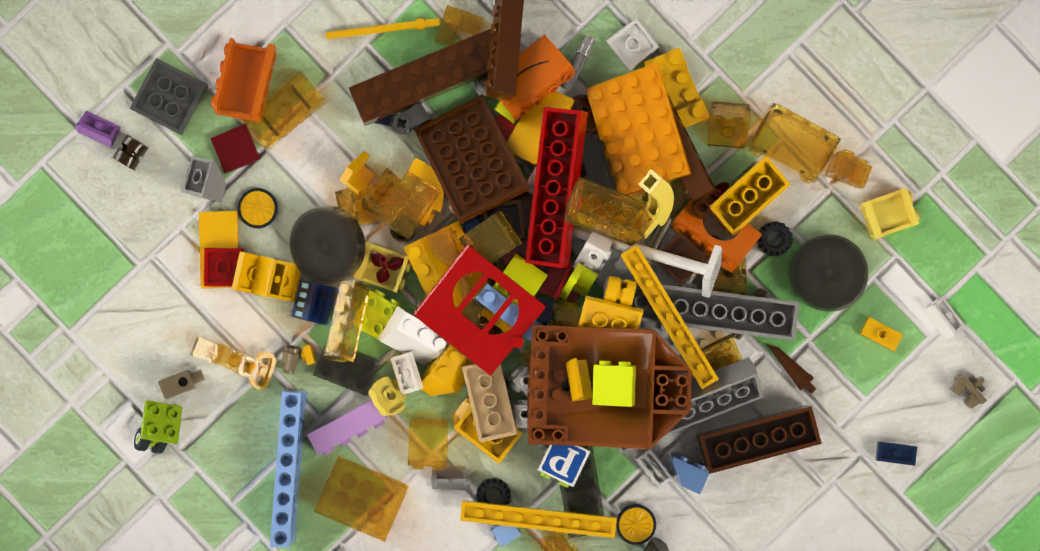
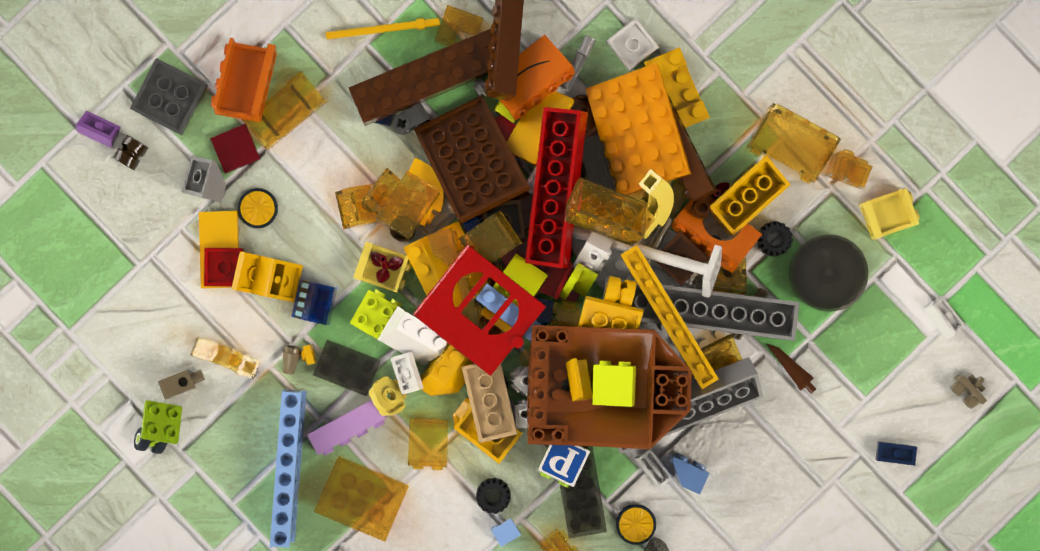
(264, 370): yellow plate -> none
(327, 244): clear smoke brick -> none
(346, 321): clear yellow slope -> none
(357, 175): yellow panel -> none
(450, 479): light grey hinge -> none
(538, 519): yellow plate -> none
(728, 124): clear yellow slope -> none
(759, 439): reddish brown brick -> none
(881, 334): yellow plate -> none

